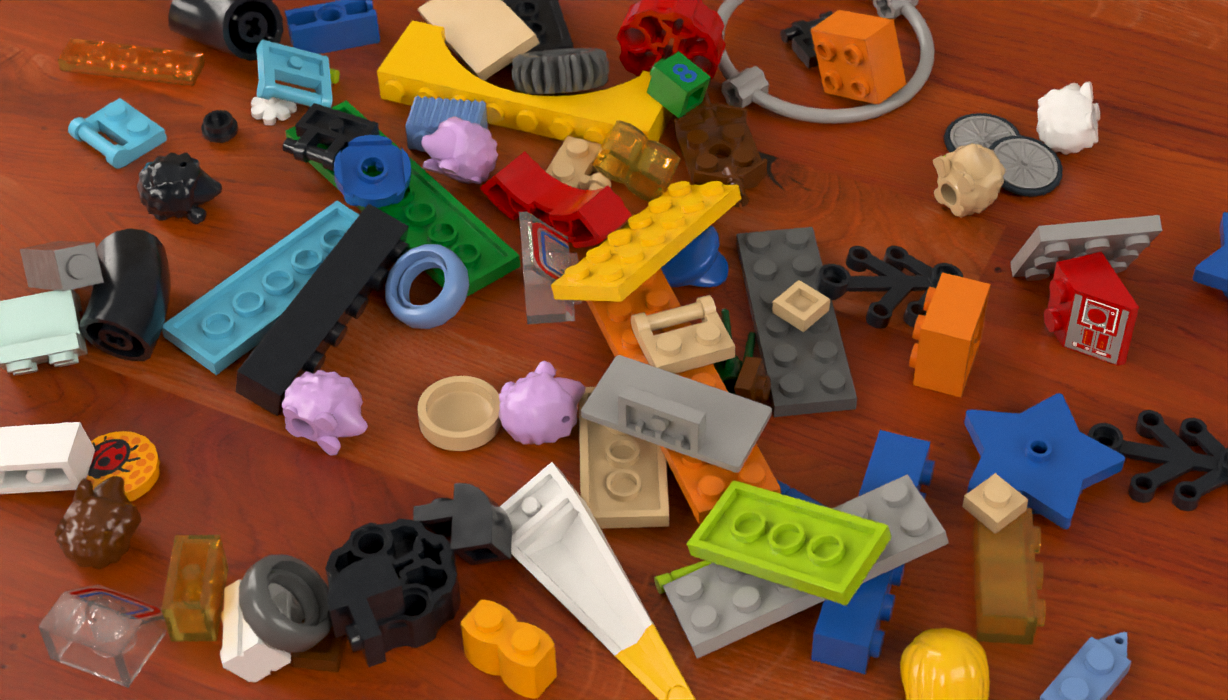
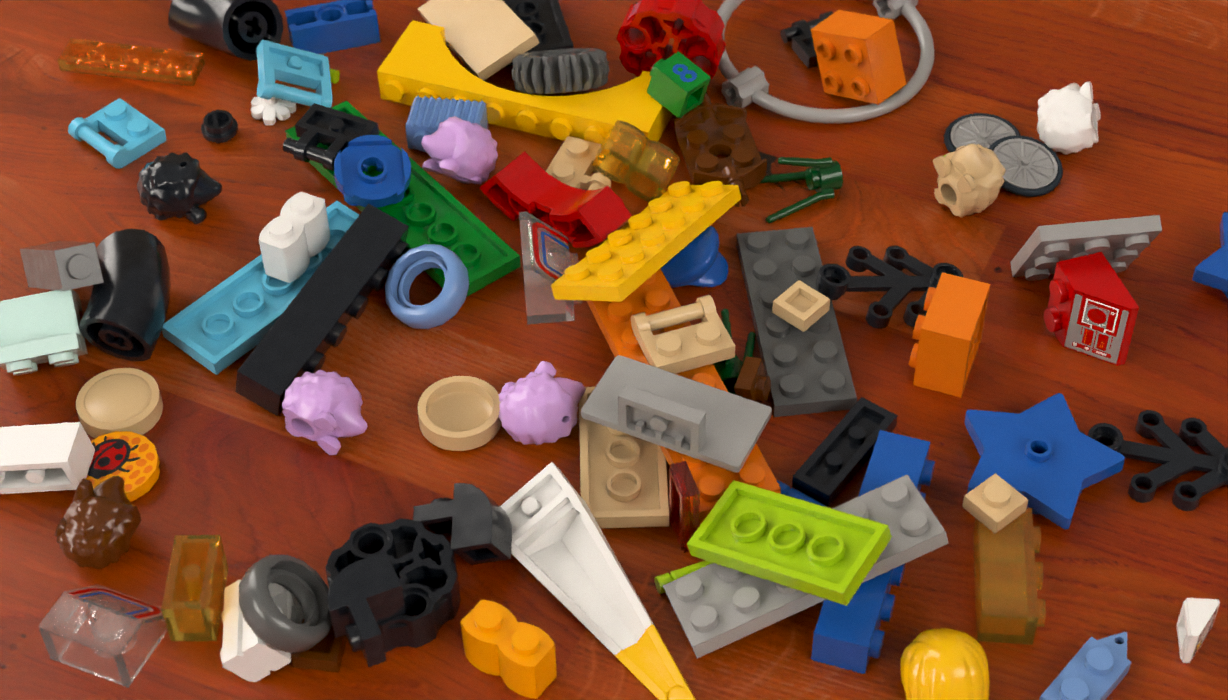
(119, 402): none -> tan piece
(294, 237): none -> white brick
(683, 503): none -> clear red tile
(822, 176): none -> dark green plant
(843, 452): none -> black plate
(1194, 625): none -> white slope

